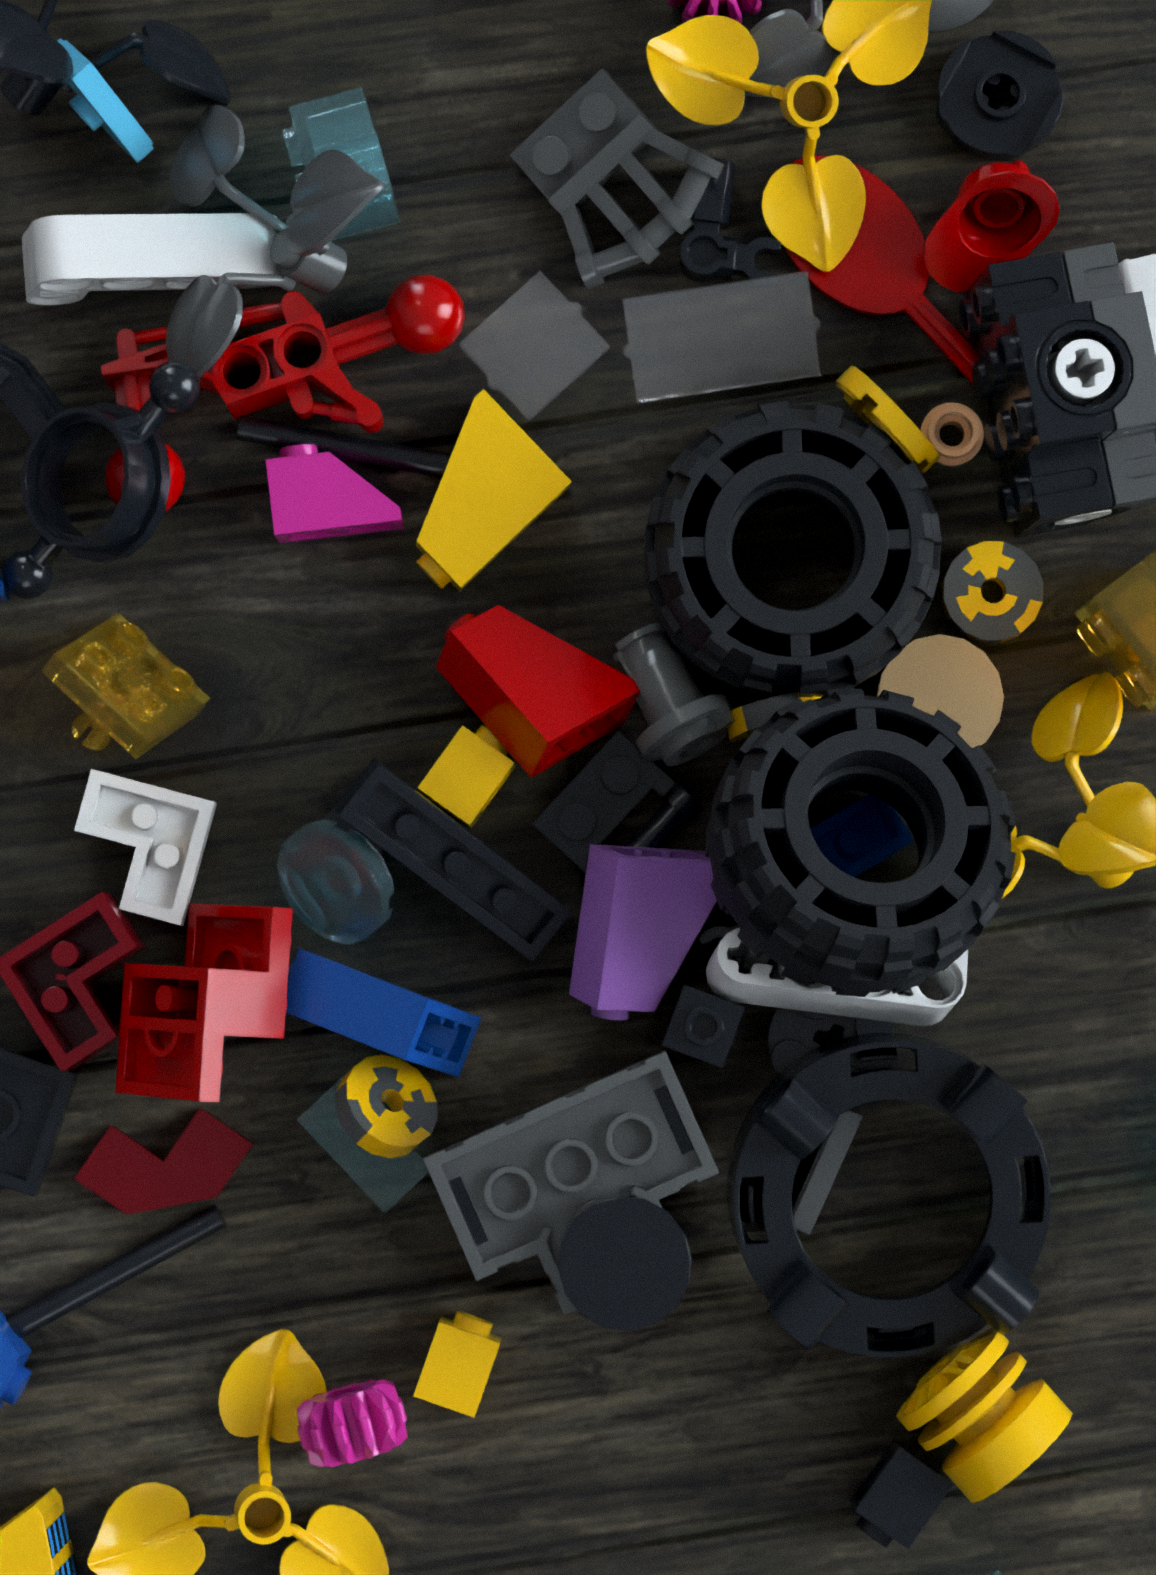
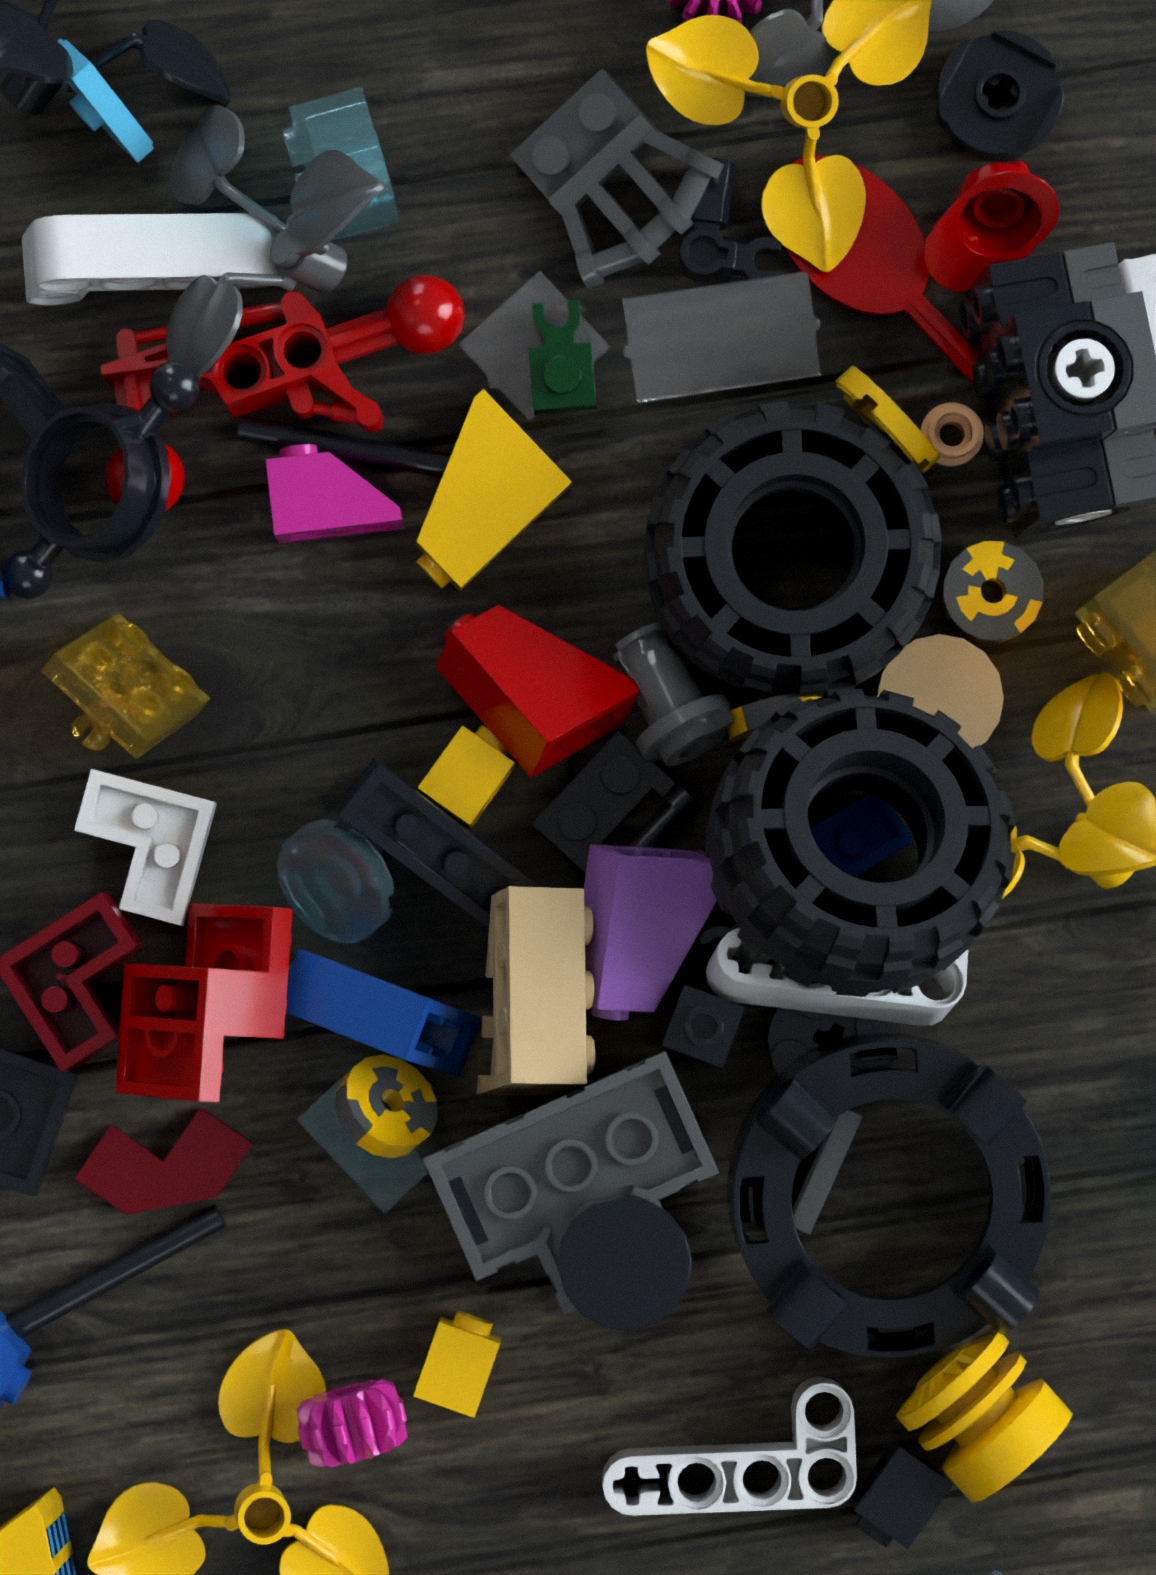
(538, 992): none -> tan wedge
(561, 369): none -> dark green plate
(730, 1461): none -> white beam

